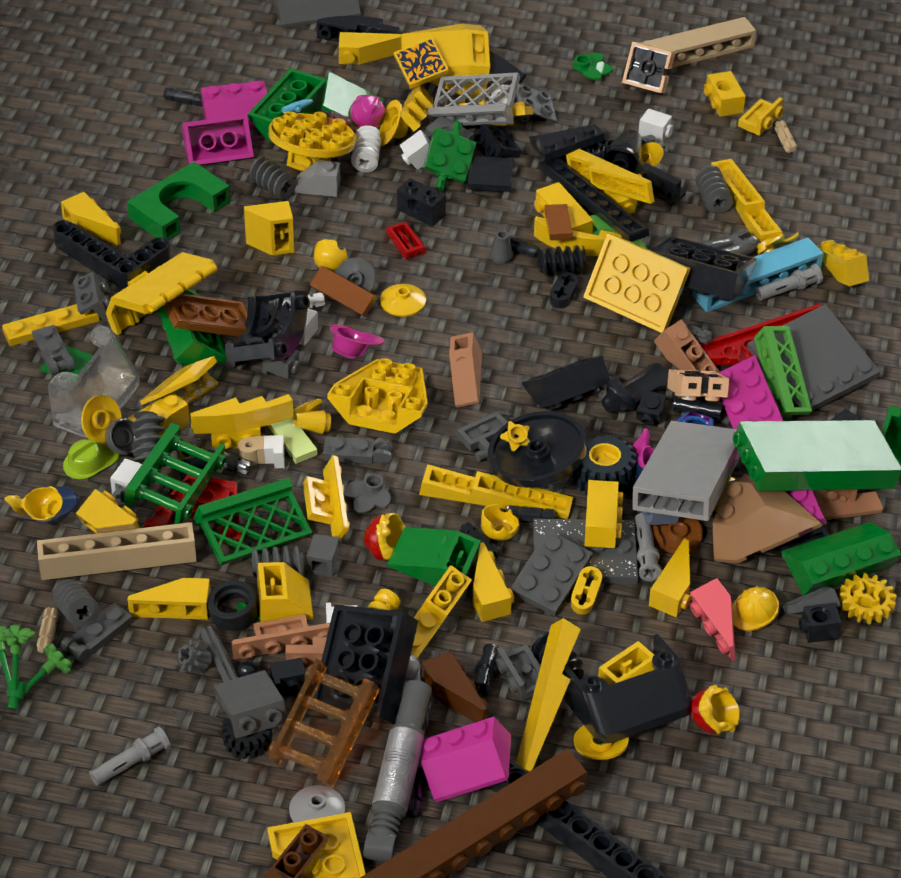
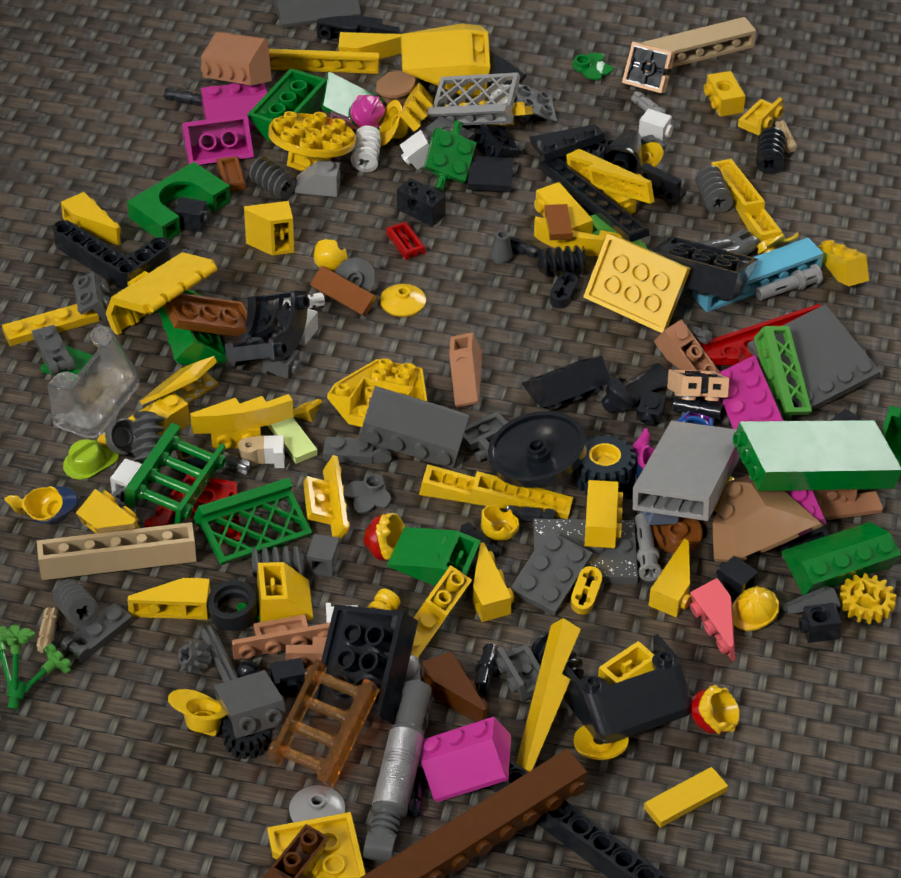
(97, 416): yellow dish -> none
(140, 751): light grey pin -> none
(192, 214): none -> black brick
(199, 710): none -> yellow piece
(231, 173): none -> dark orange tile
(237, 59): none -> nougat slope
(297, 106): medium azure helmet -> none
(313, 421): yellow cone -> none
(324, 61): none -> yellow tile
(351, 342): dark pink piece -> none
(395, 86): none -> medium nougat hat
(414, 427): none -> dark grey slope
(421, 63): tile -> none
(516, 429): yellow plate -> none
(645, 103): none -> light grey axle
(685, 797): none -> yellow tile
(736, 576): none -> black brick
(770, 150): none -> black piece

